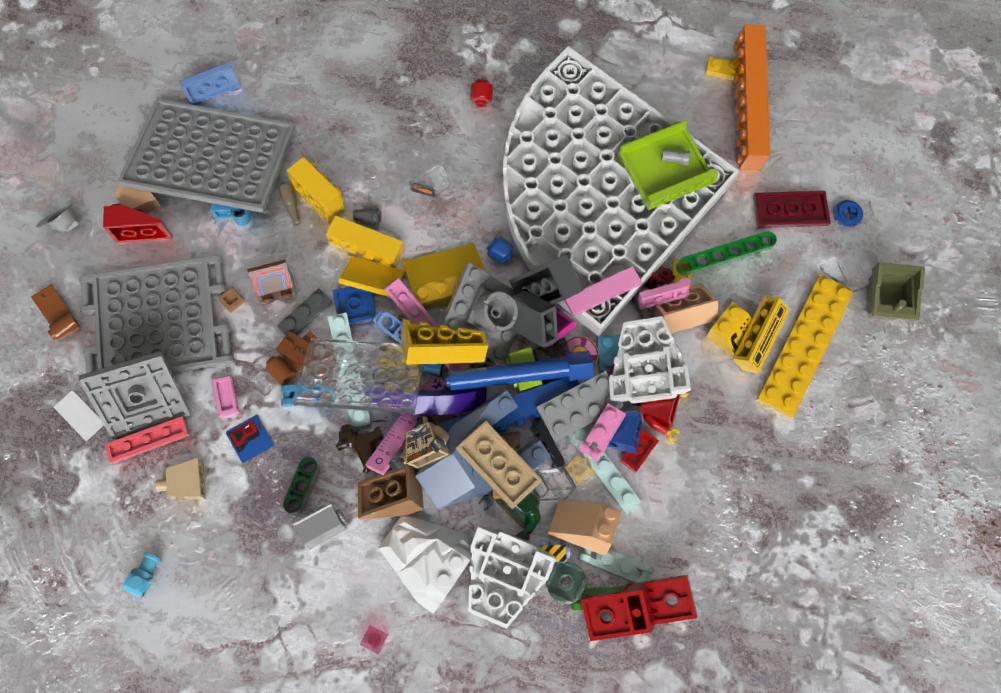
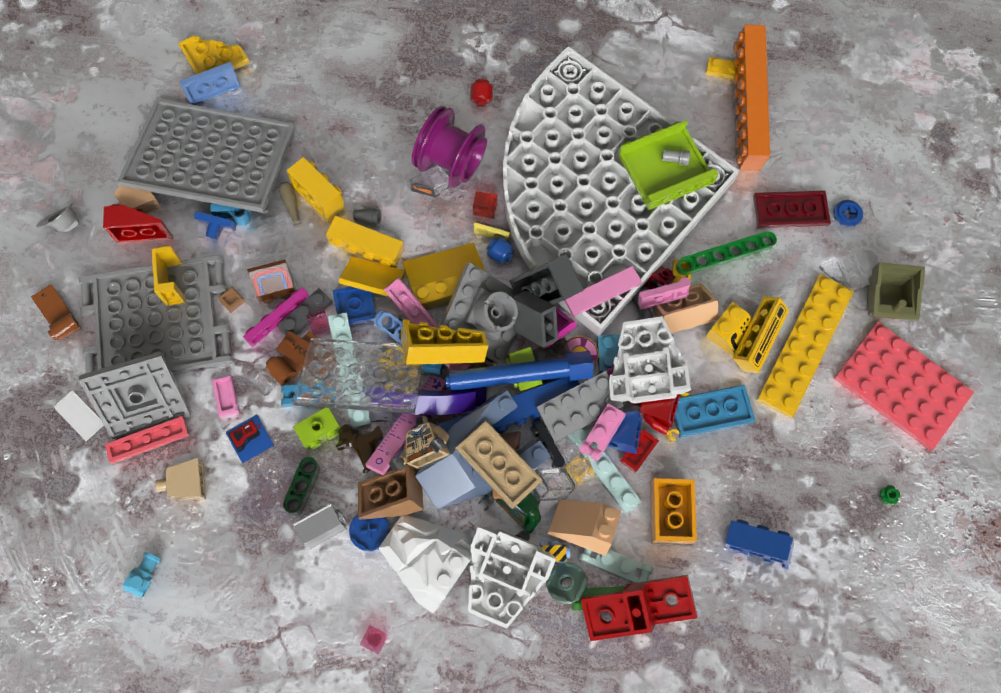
(167, 291): none -> yellow panel
(210, 54): none -> yellow plate
(214, 223): none -> blue tile
(270, 321): none -> dark pink plate
(317, 429): none -> lime brick
(318, 322): none -> clear pink plate
(368, 533): none -> blue tile
(449, 146): none -> magenta wheel
(485, 204): none -> clear red panel
(490, 230): none -> light yellow slope
(673, 511): none -> light orange brick
(713, 411): none -> dark azure tile
(760, 542): none -> blue wedge
(884, 495): none -> green plate
(904, 386): none -> coral plate

